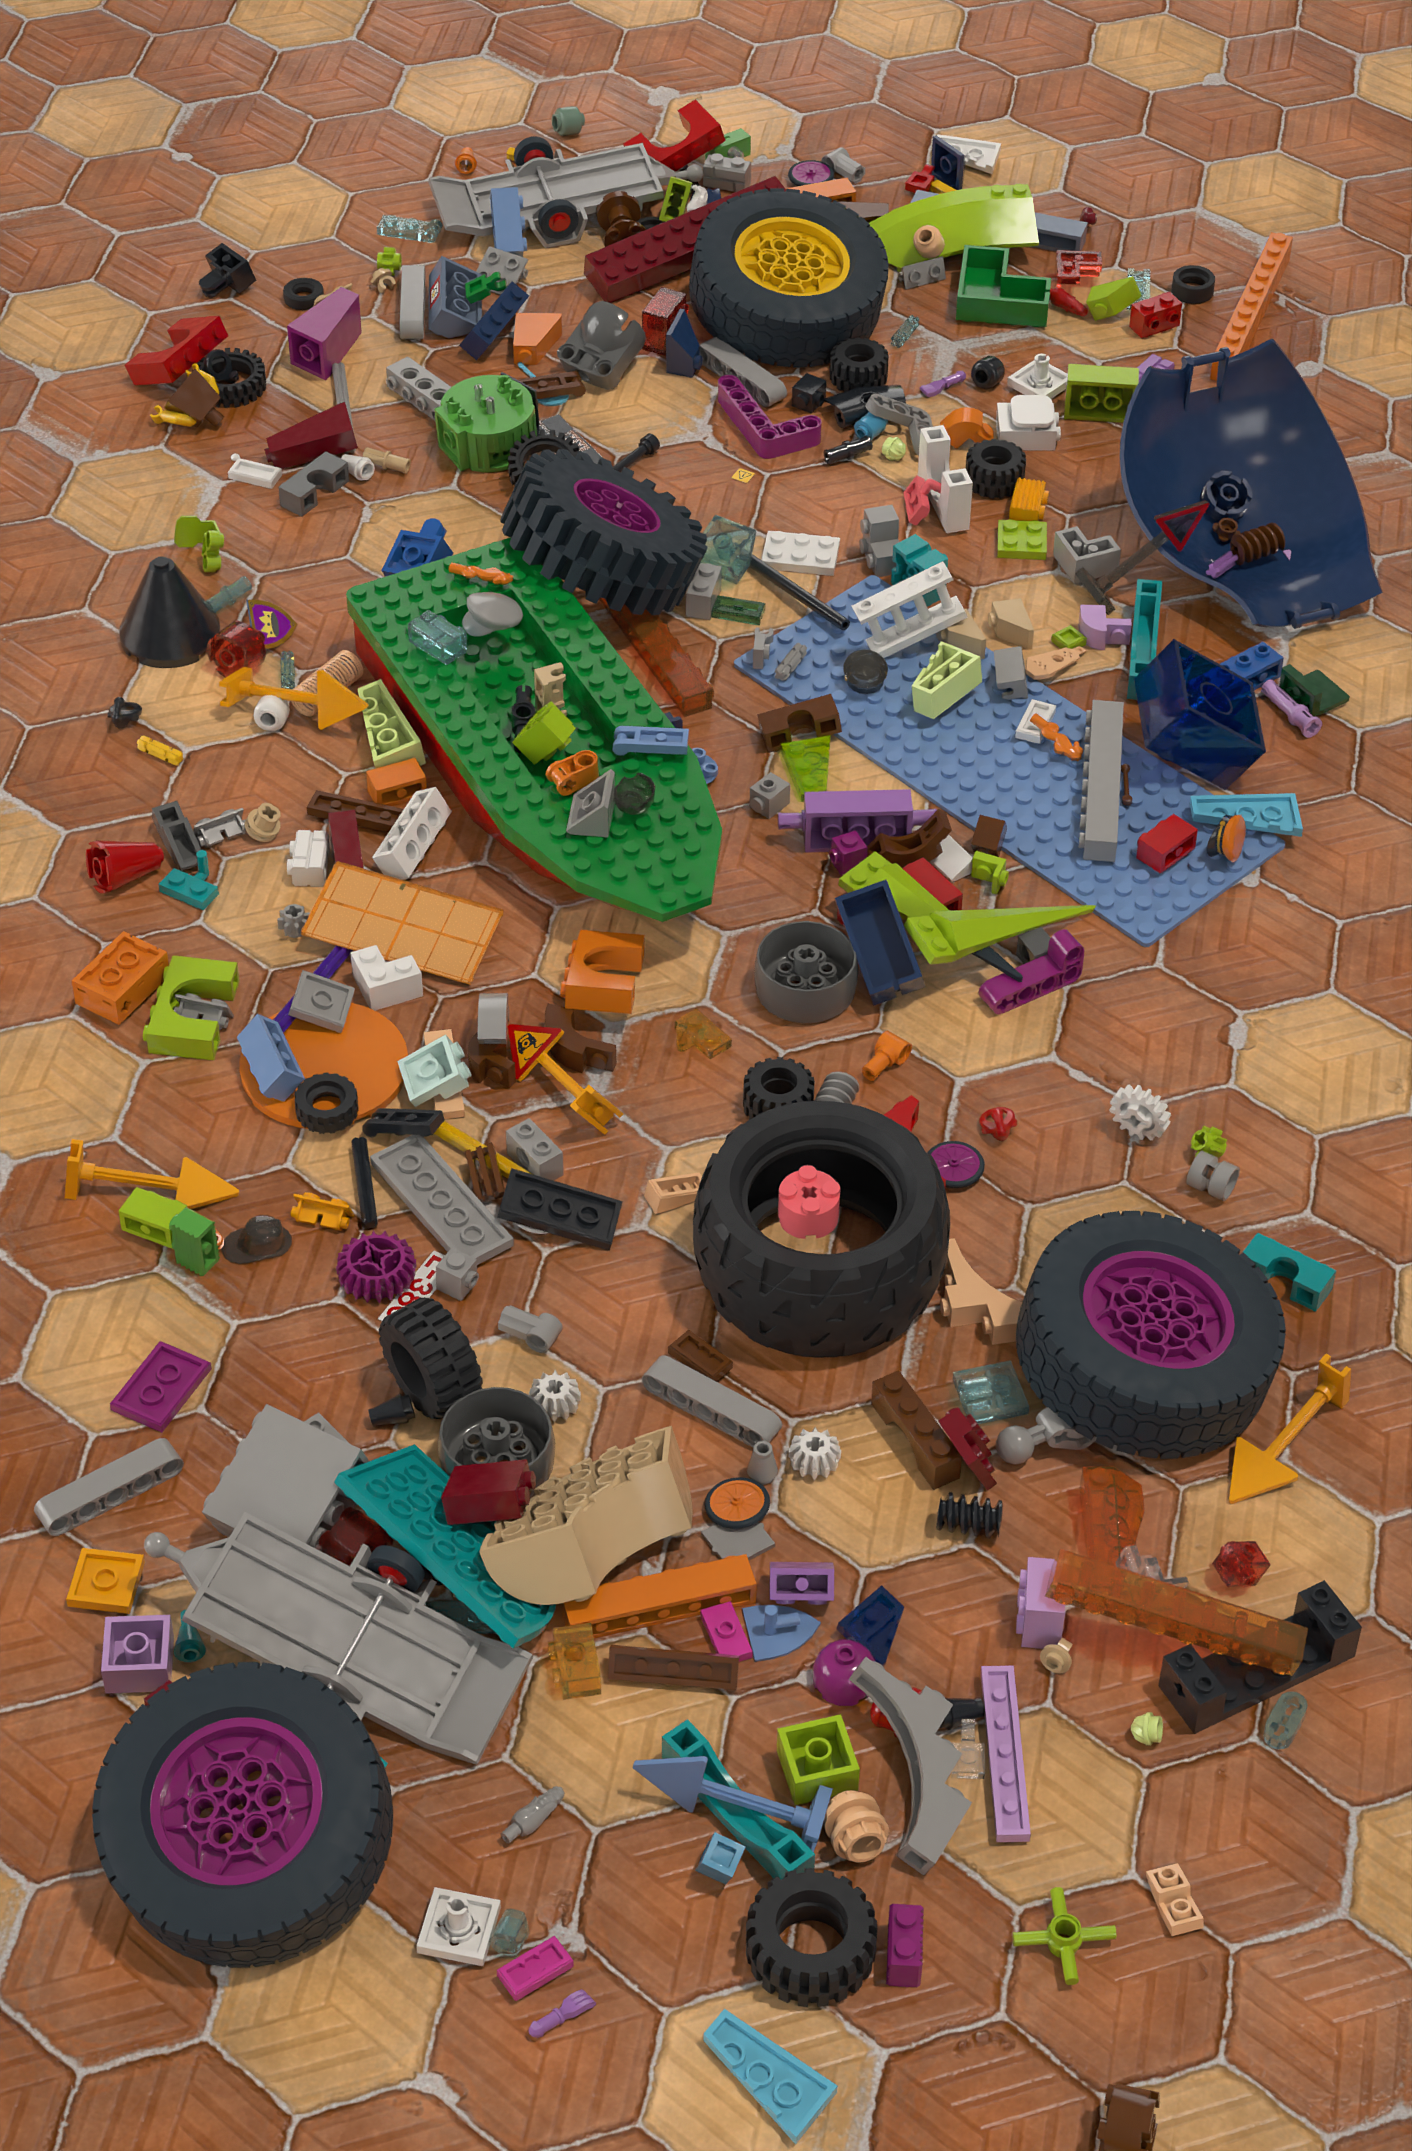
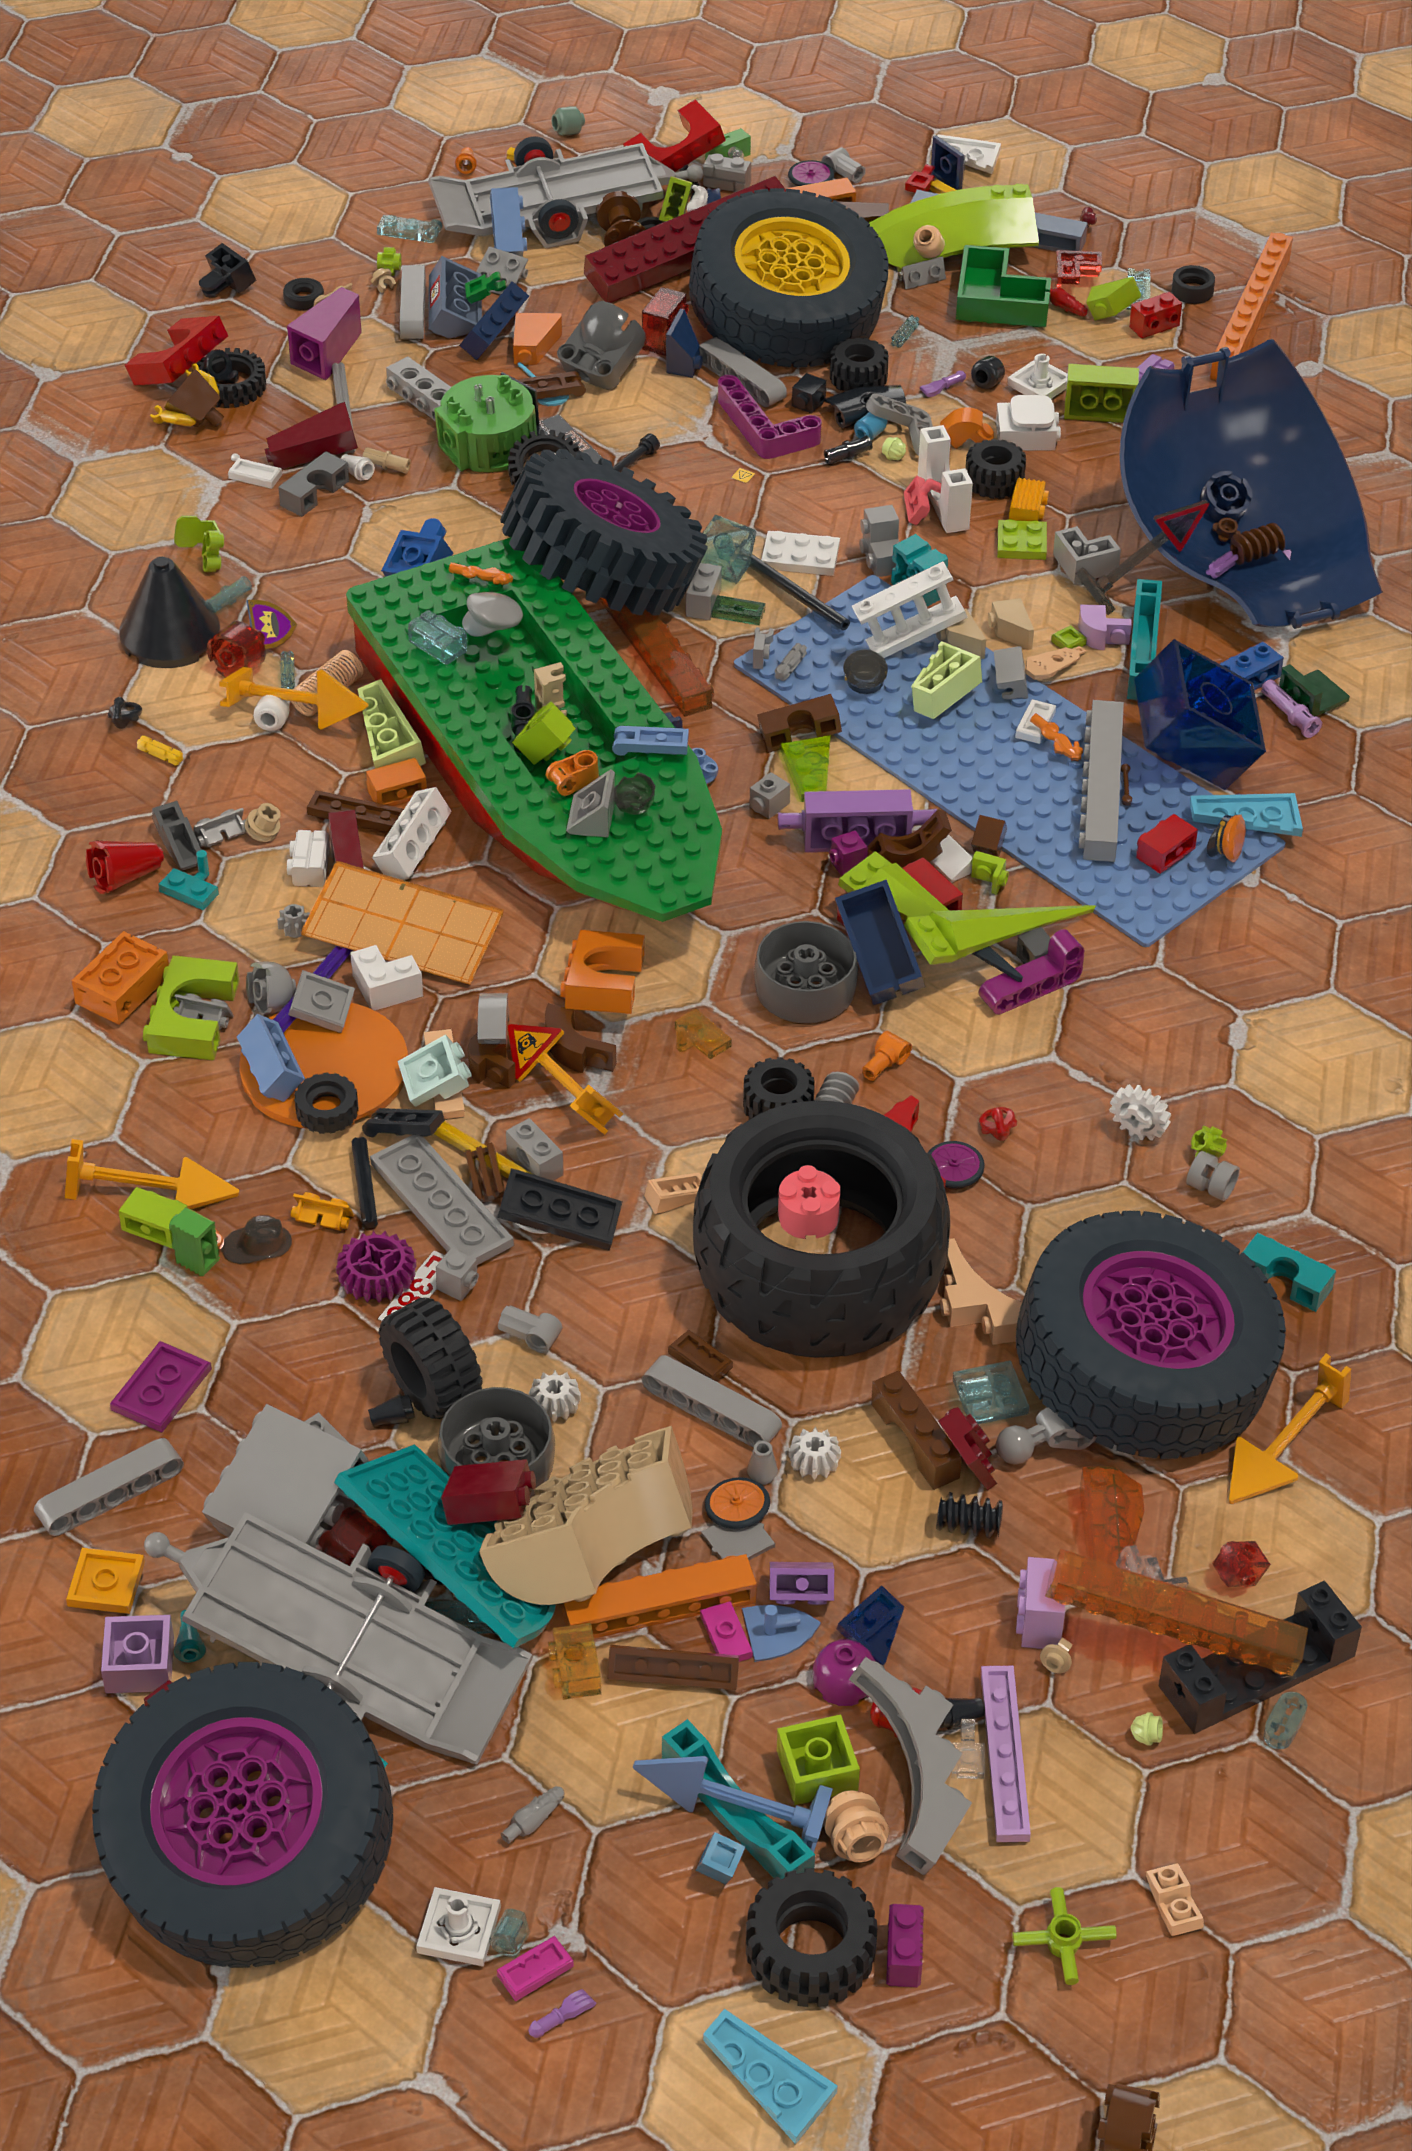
(269, 987): none -> light grey cylinder

